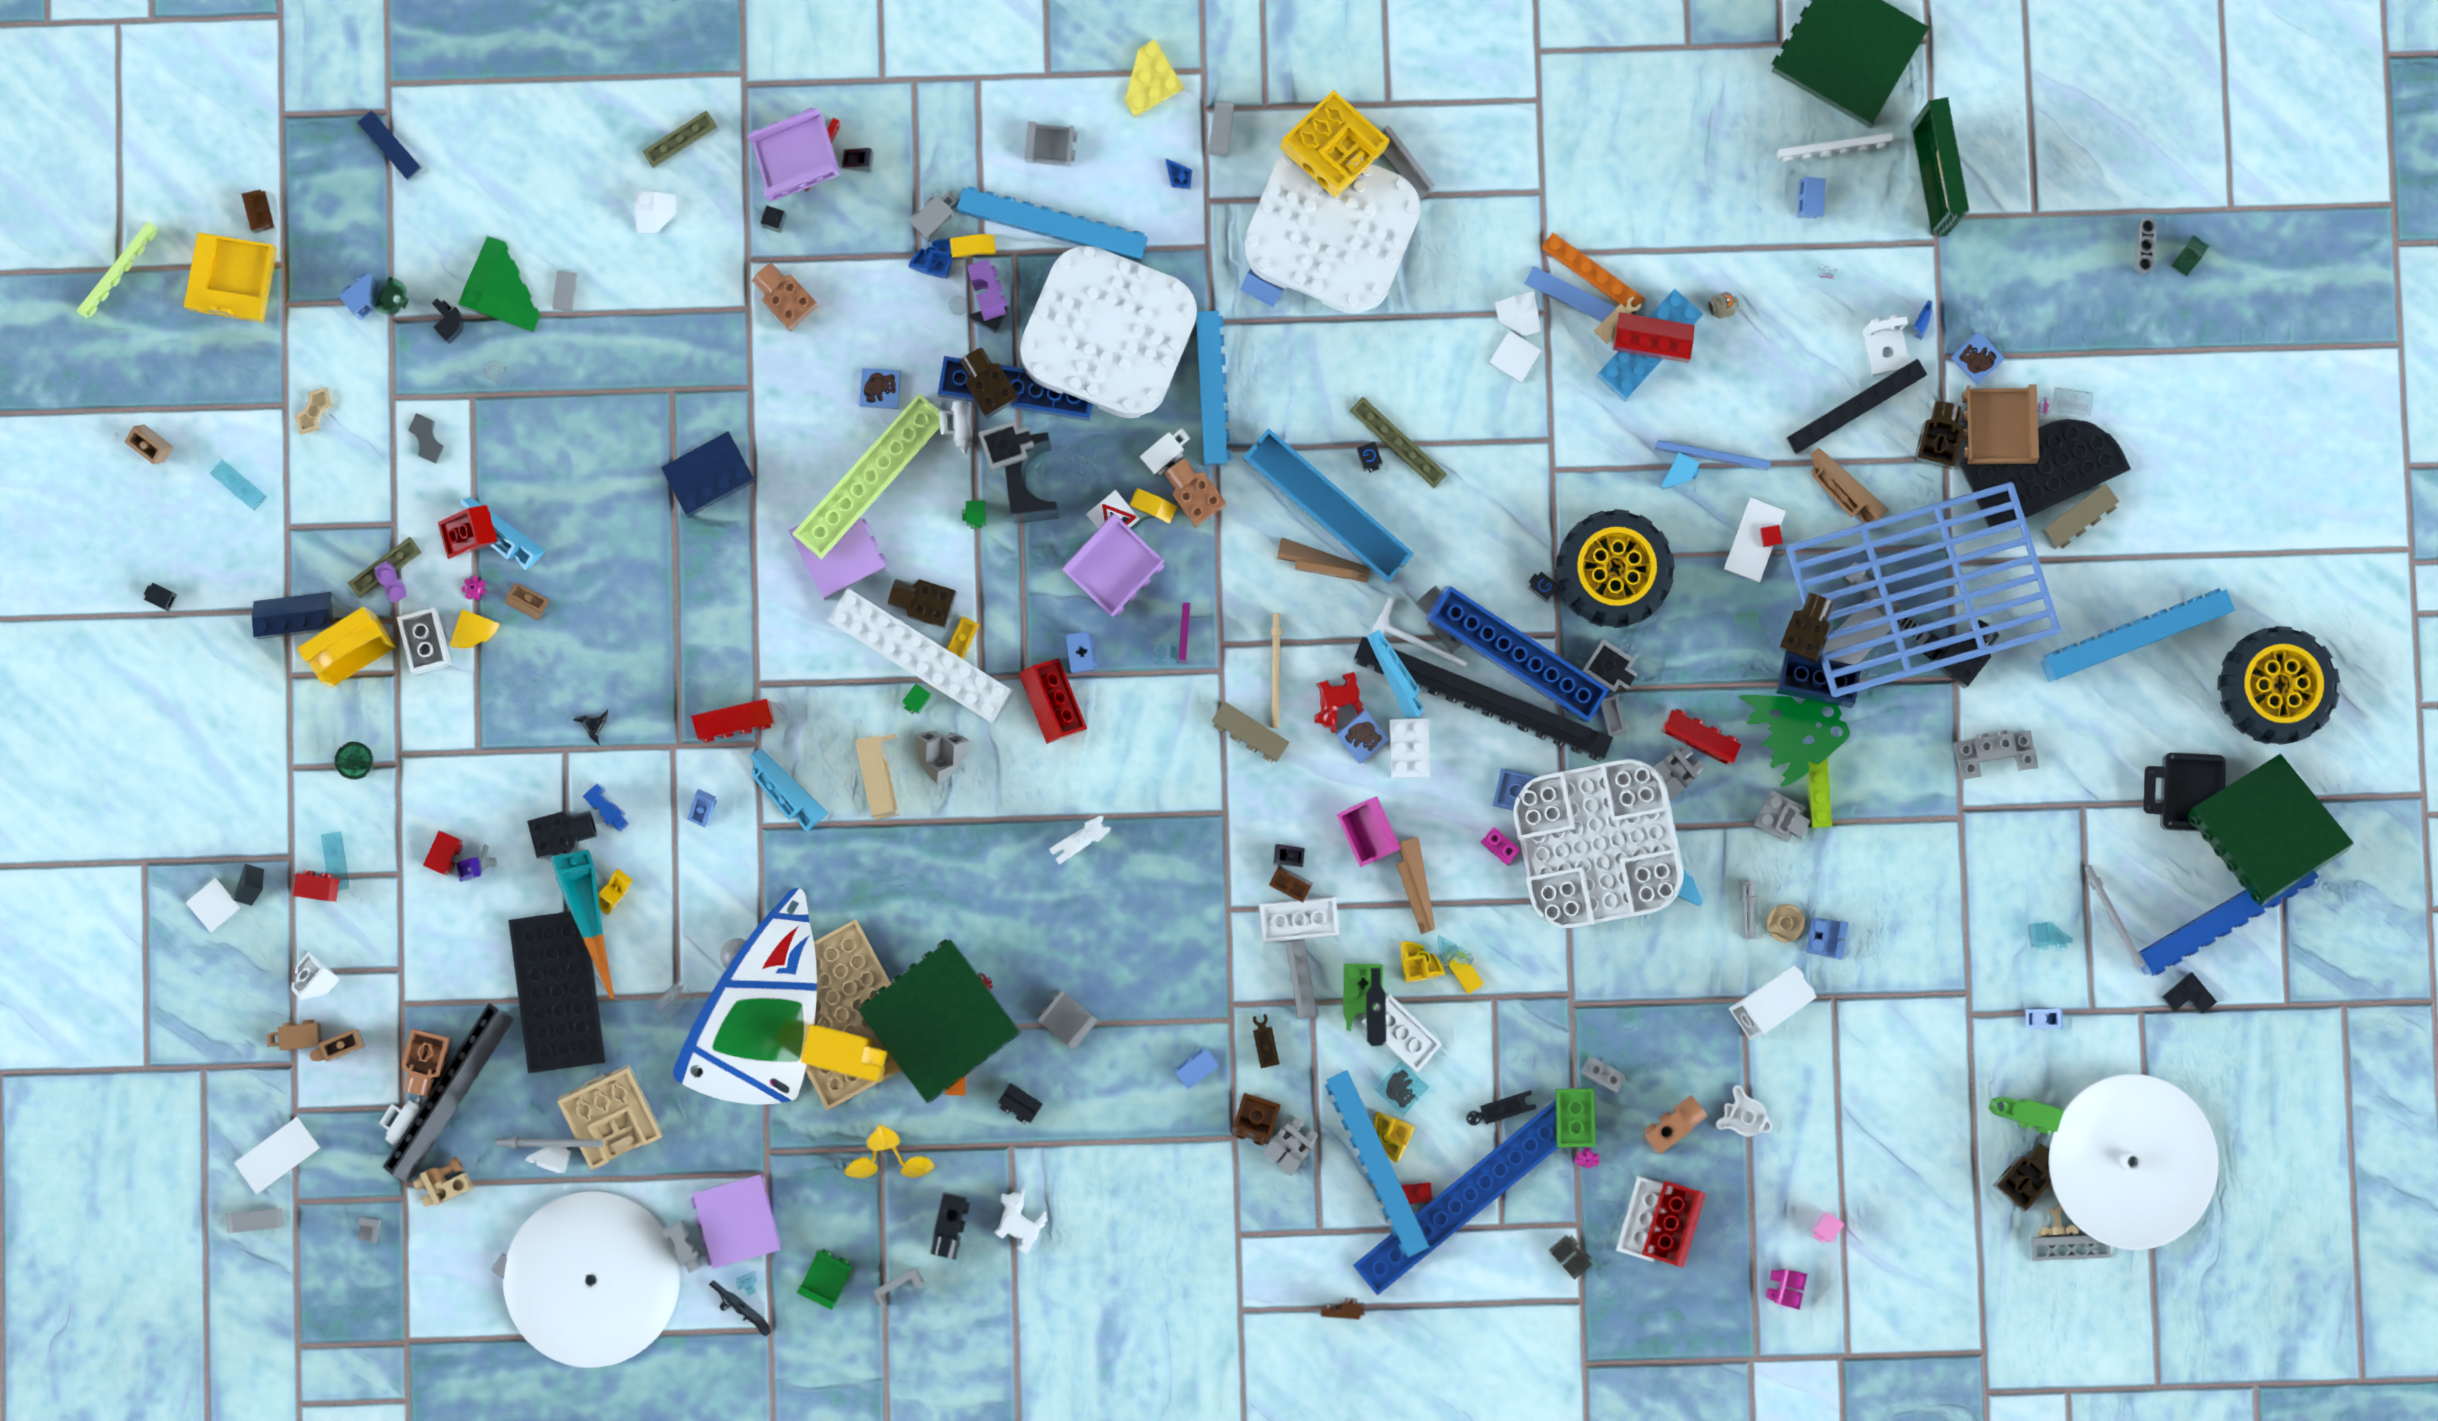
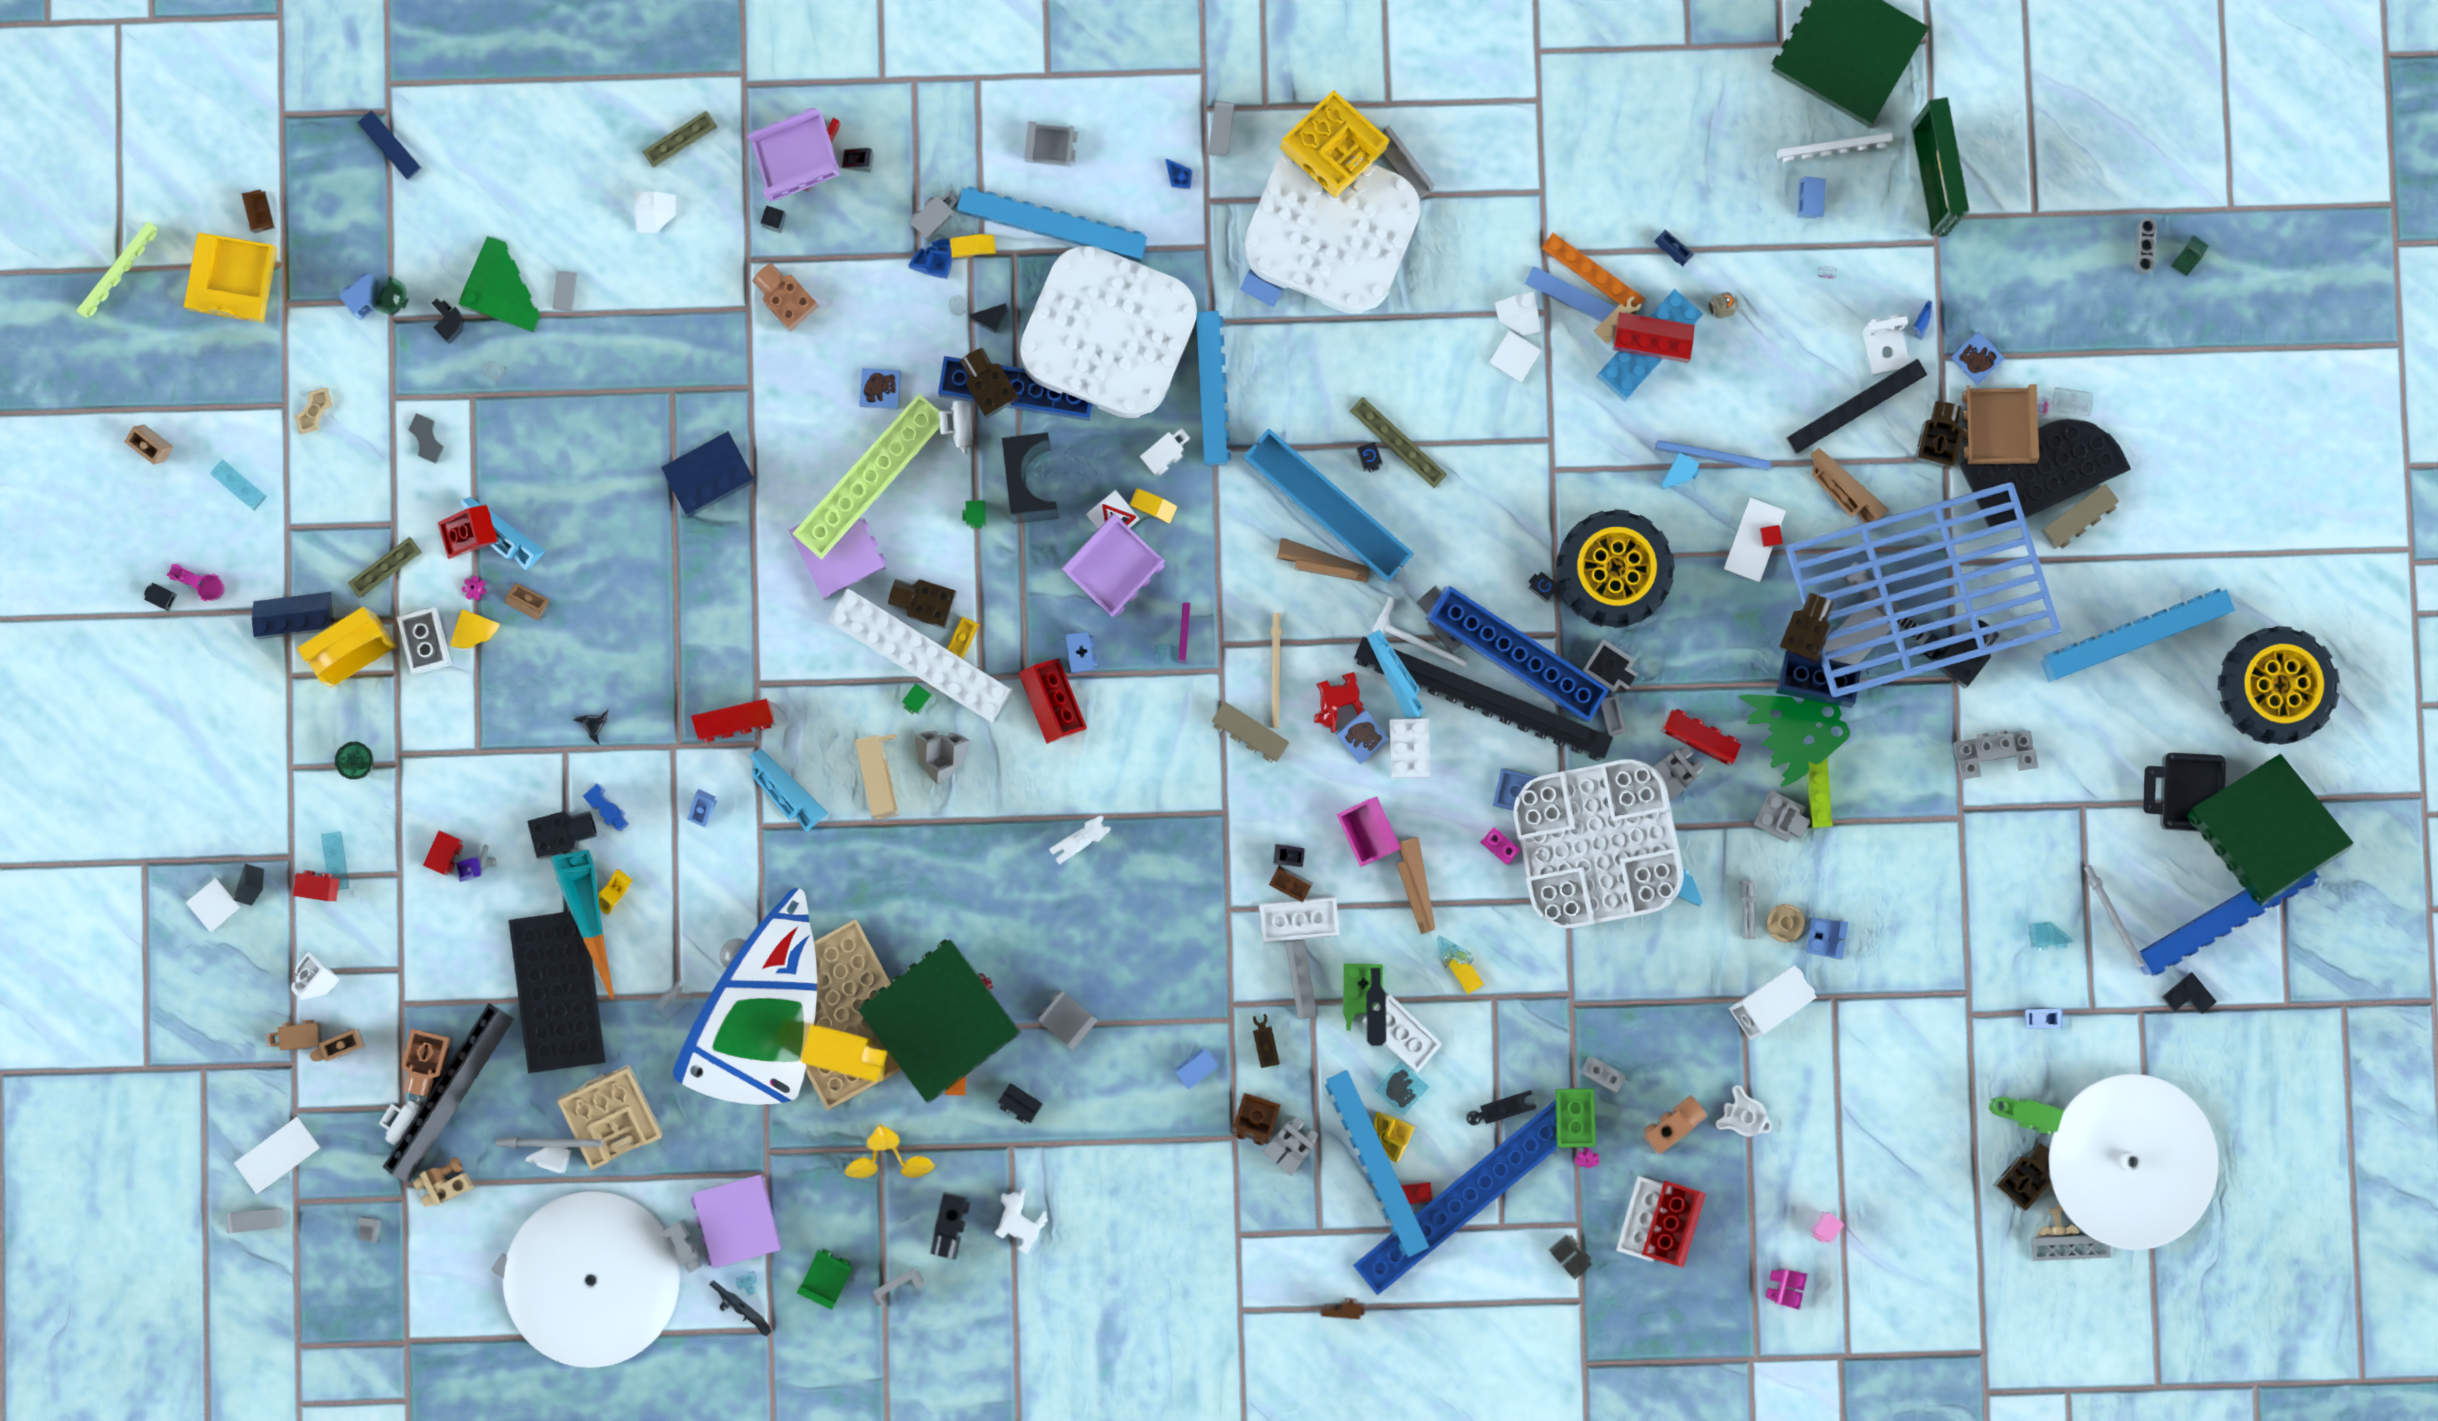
(210, 589): none -> dark pink piece
(387, 577): medium lavender brick -> none
(983, 277): medium lavender arch -> none
(1005, 444): piece -> none
(1151, 80): light yellow plate -> none
(1194, 493): nougat brick -> none
(1419, 964): yellow brick -> none
(1674, 248): none -> dark blue plate

